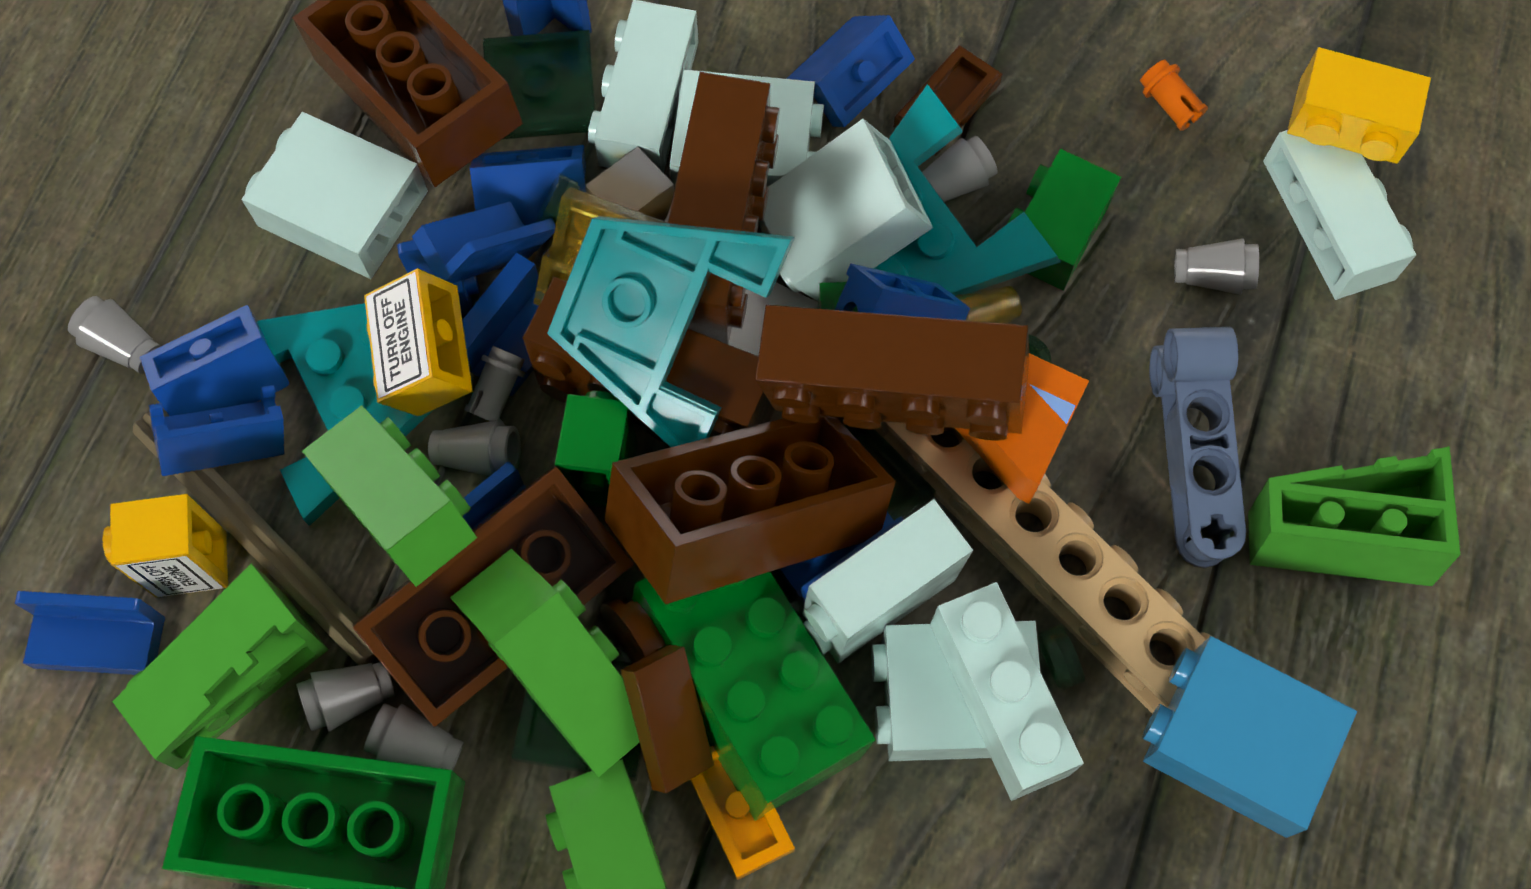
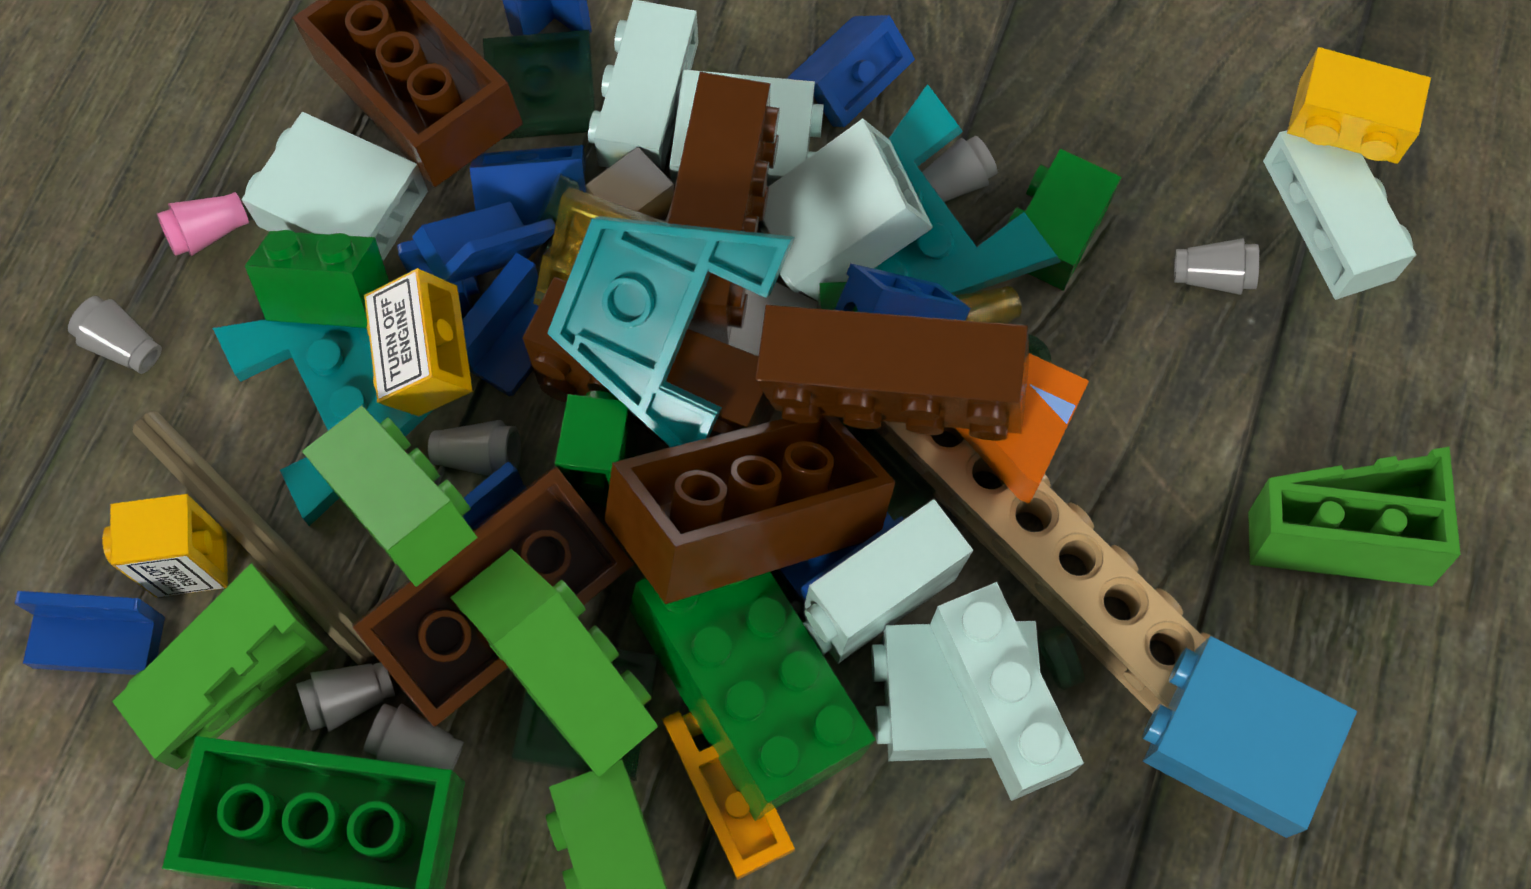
(200, 222): none -> bright pink cone
(214, 366): blue panel -> none
(218, 435): blue hinge -> none
(316, 277): none -> green brick
(495, 384): light grey pin -> none
(632, 627): reddish brown tile -> none
(667, 718): reddish brown tile -> none
(960, 85): reddish brown tile -> none
(1173, 94): orange pin -> none
(1196, 373): sand blue piece -> none

